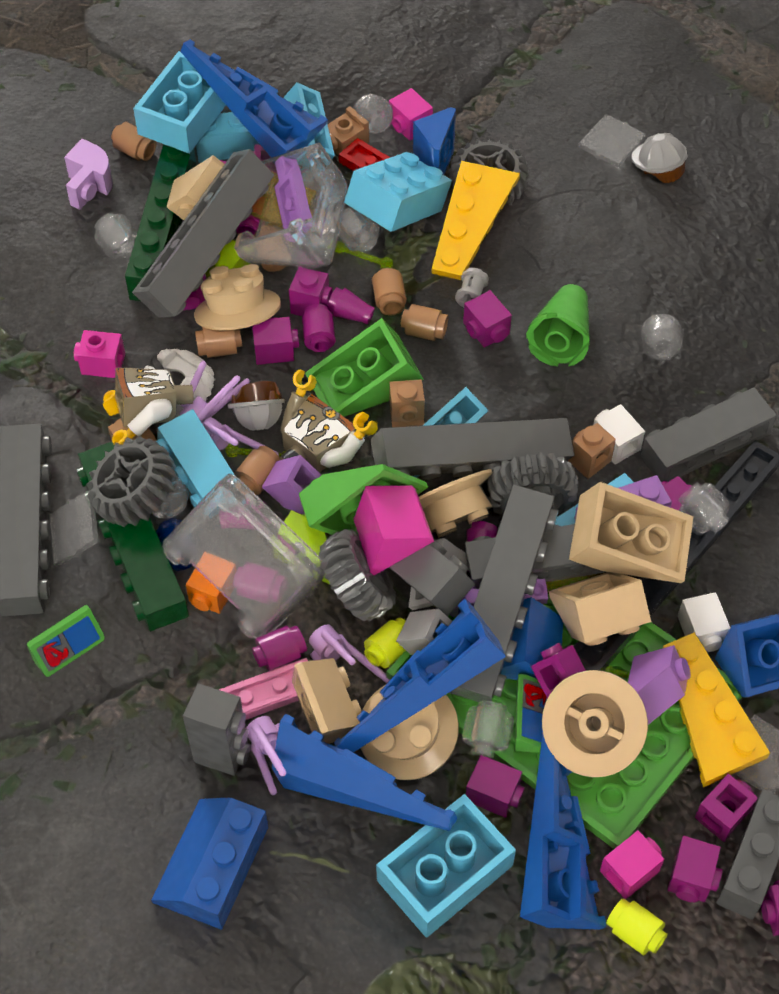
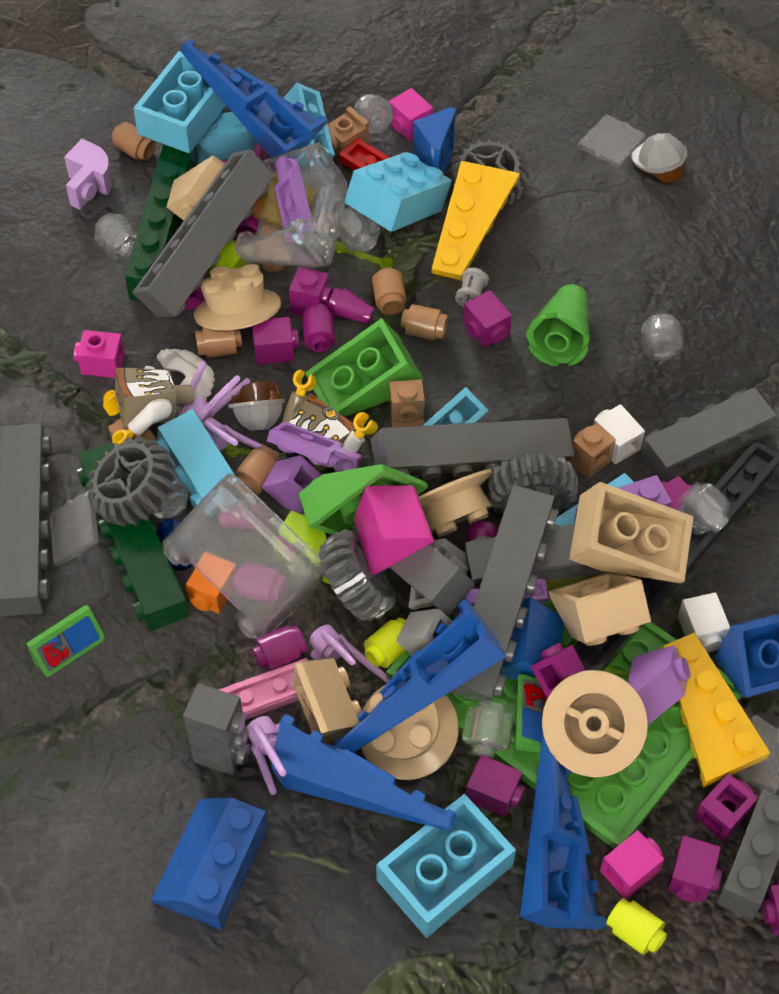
(315, 447): none -> medium lavender hinge

